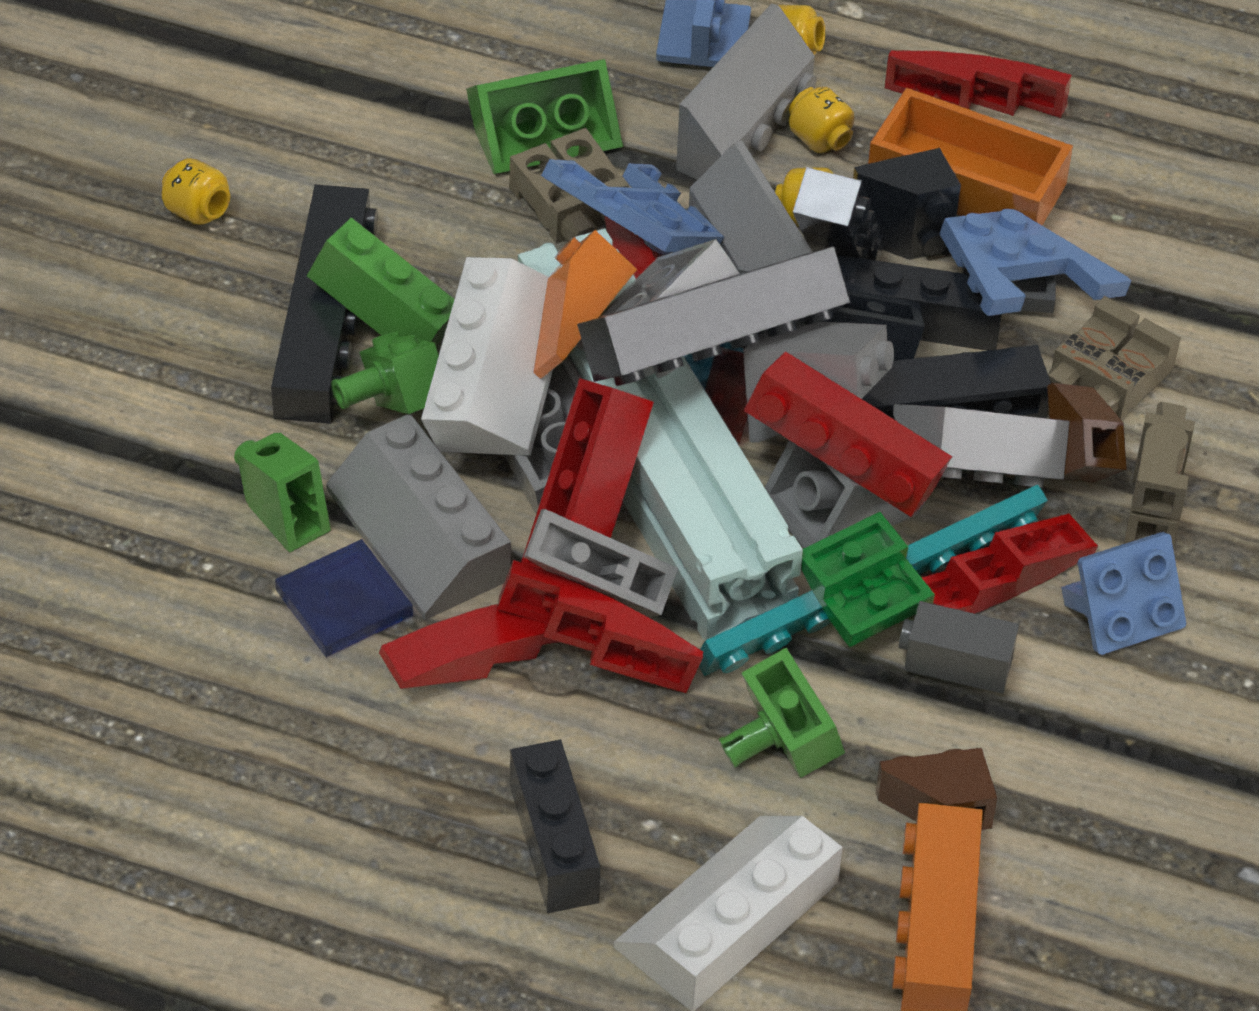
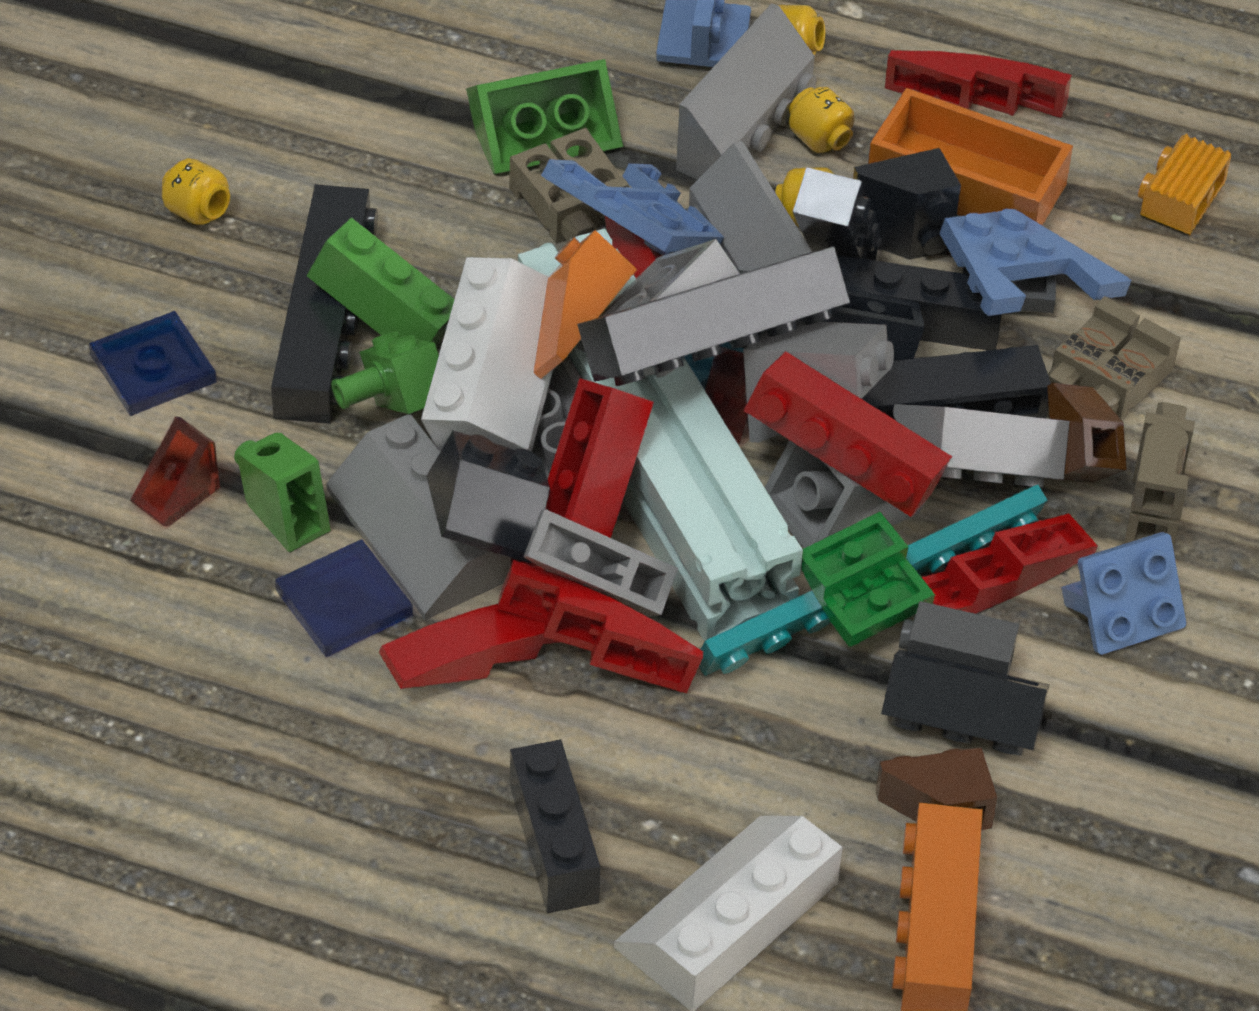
(152, 363): none -> clear blue tile
(179, 474): none -> clear red slope
(487, 494): none -> black slope
(787, 718): bright green brick -> none
(964, 701): none -> black brick
(1184, 183): none -> light orange brick

